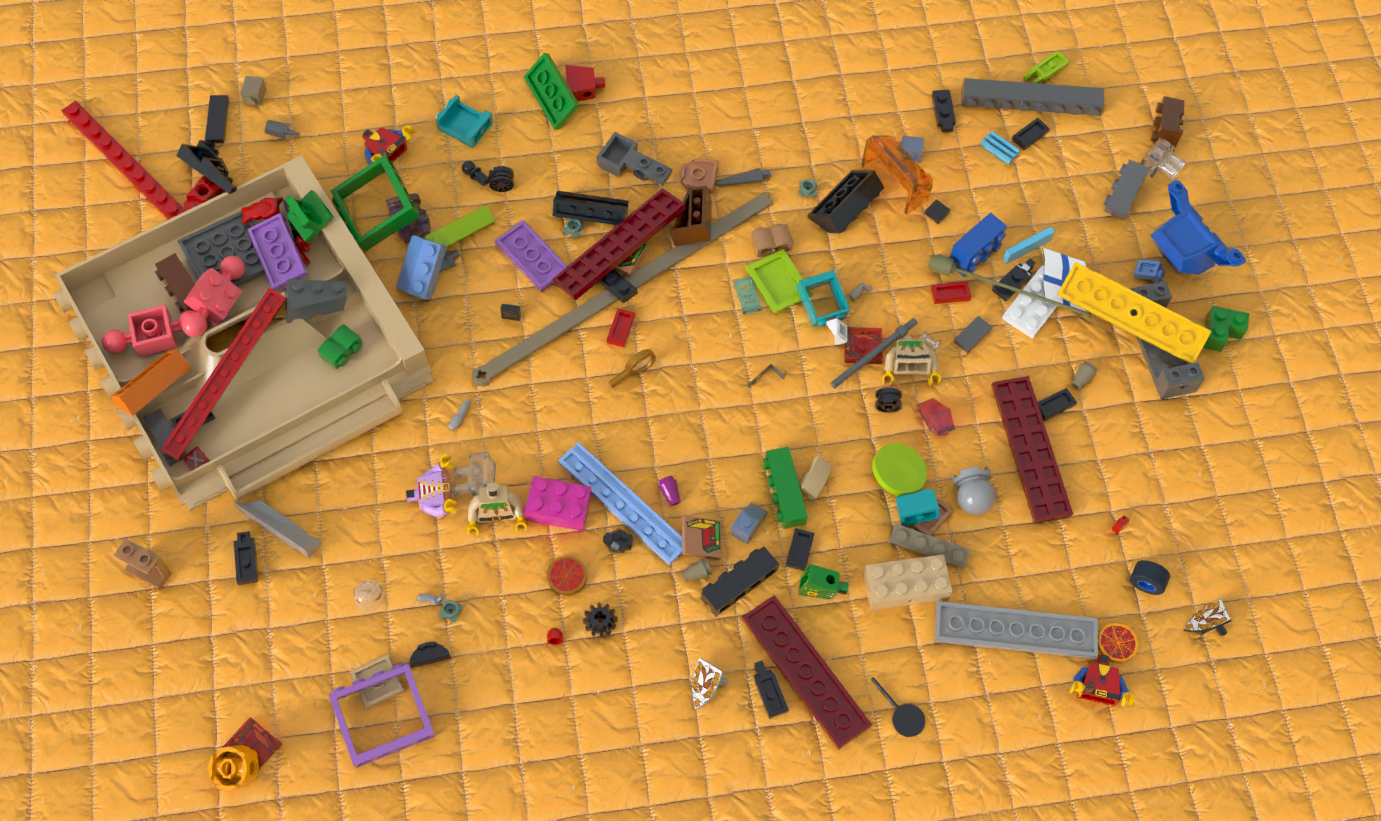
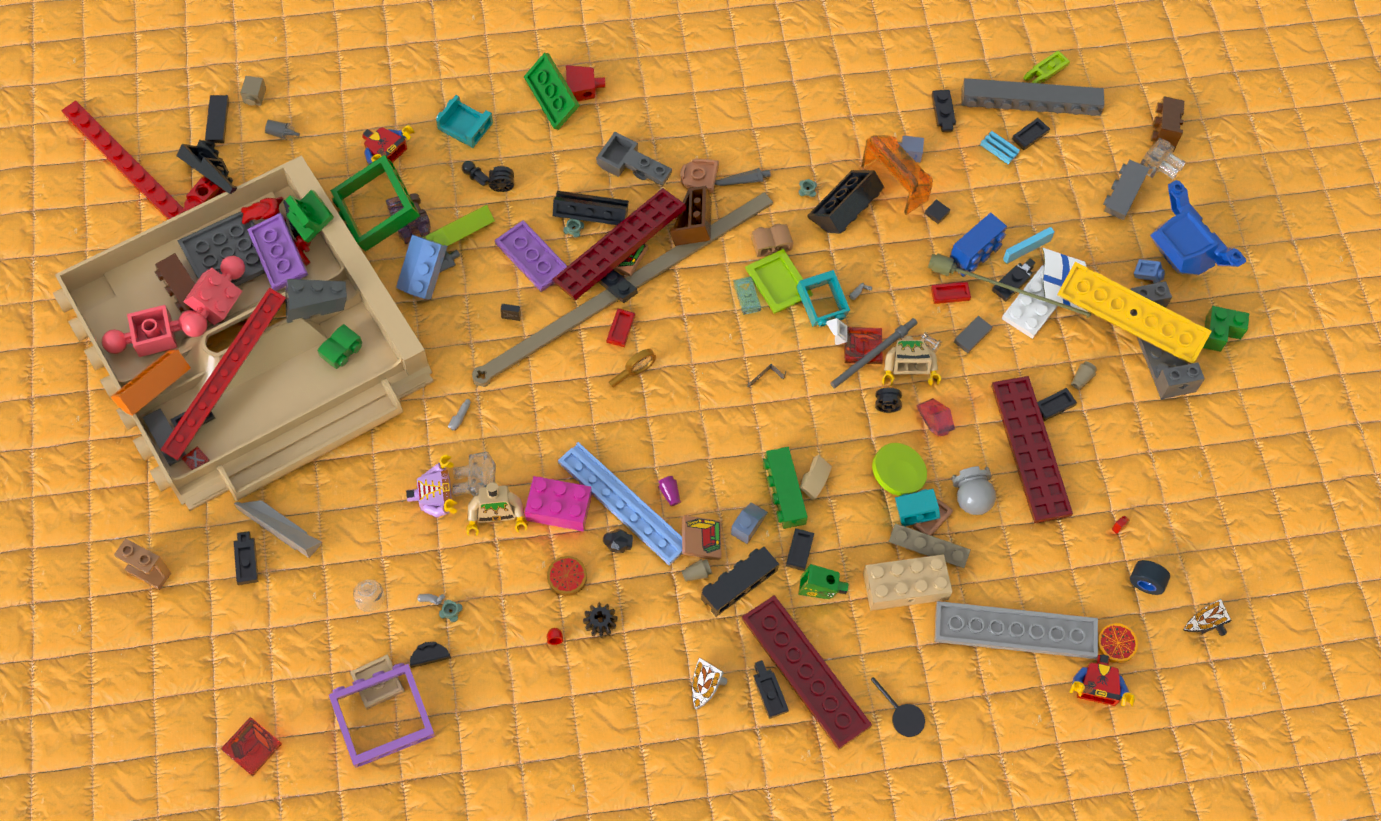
(233, 767): light orange brick -> none

